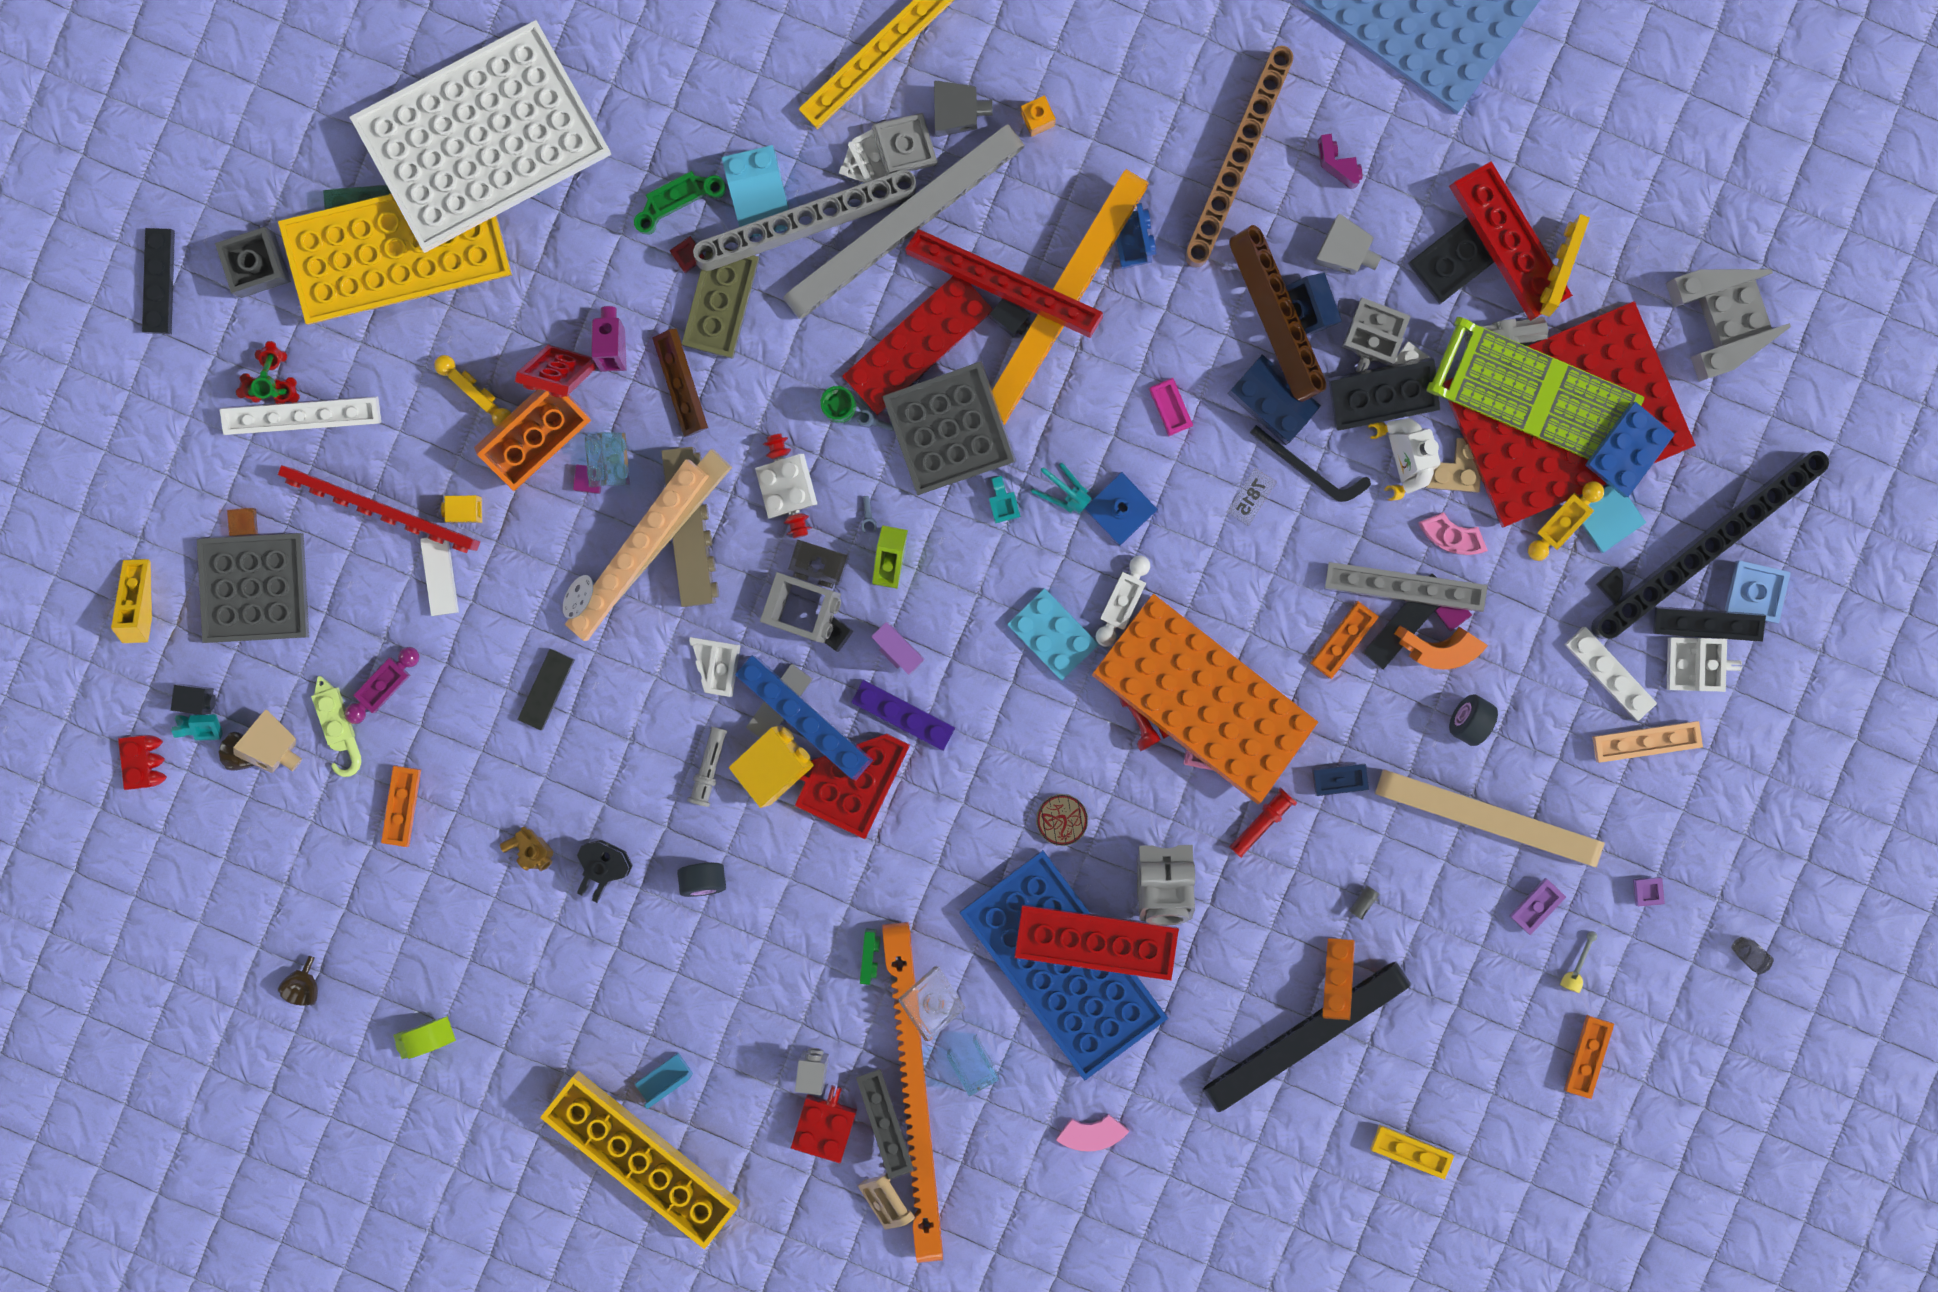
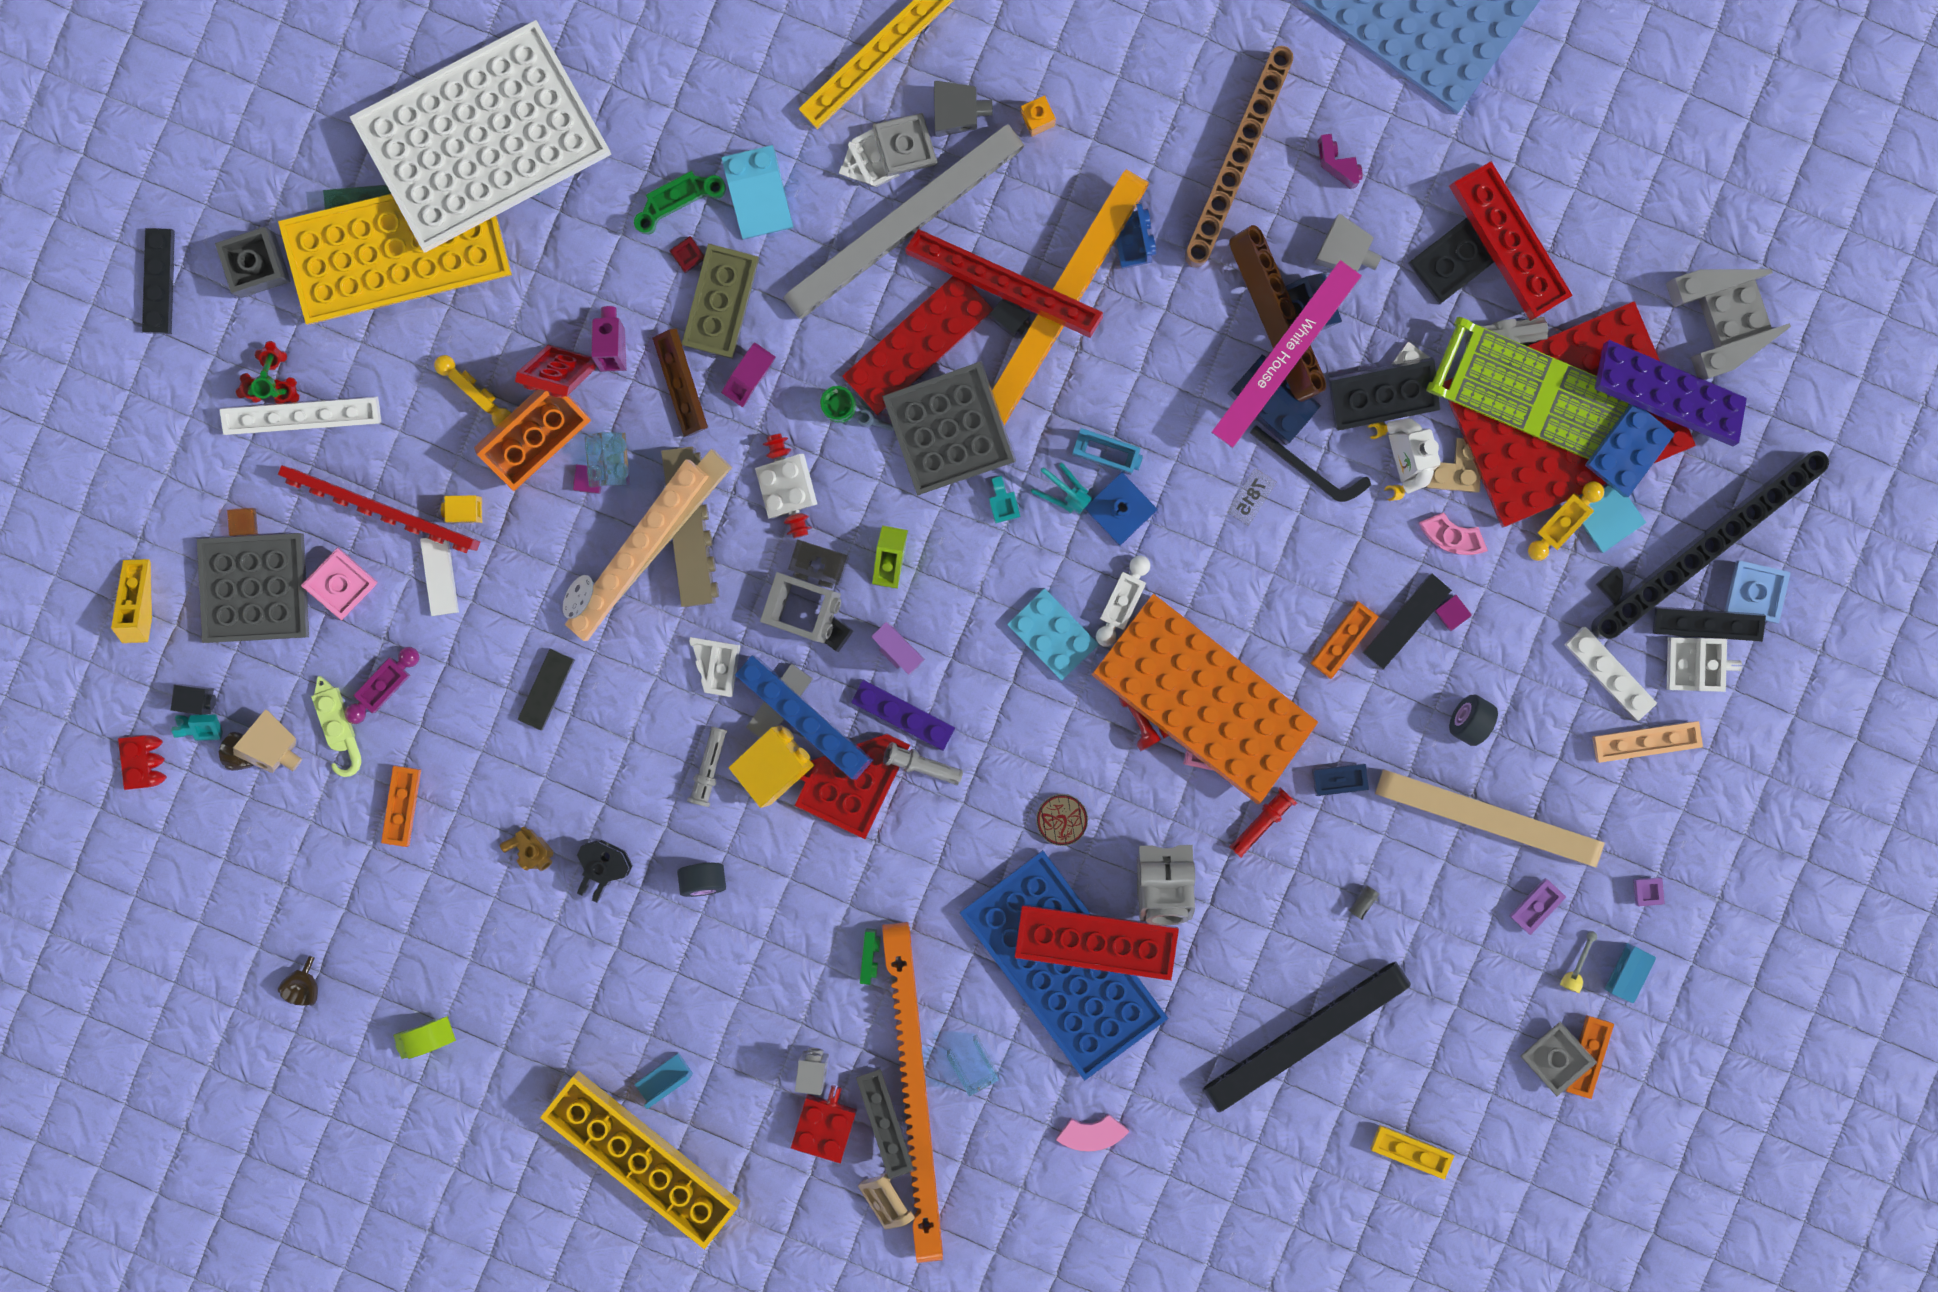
(339, 583): none -> bright pink tile
(748, 374): none -> magenta slope
(797, 230): light grey beam -> none
(867, 515): sand blue hand -> none
(912, 761): none -> light grey pin
(931, 1003): clear tile -> none
(1133, 459): none -> dark azure window
(1170, 407): dark pink tile -> none
(1286, 354): none -> dark pink tile
(1338, 979): orange plate -> none
(1375, 333): light grey plate -> none
(1406, 587): light grey plate -> none
(1442, 655): orange arch -> none
(1558, 1059): none -> light grey tile
(1560, 274): yellow plate -> none
(1630, 973): none -> dark azure panel
(1670, 393): none -> dark purple plate
(1752, 955): clear smoke hair -> none

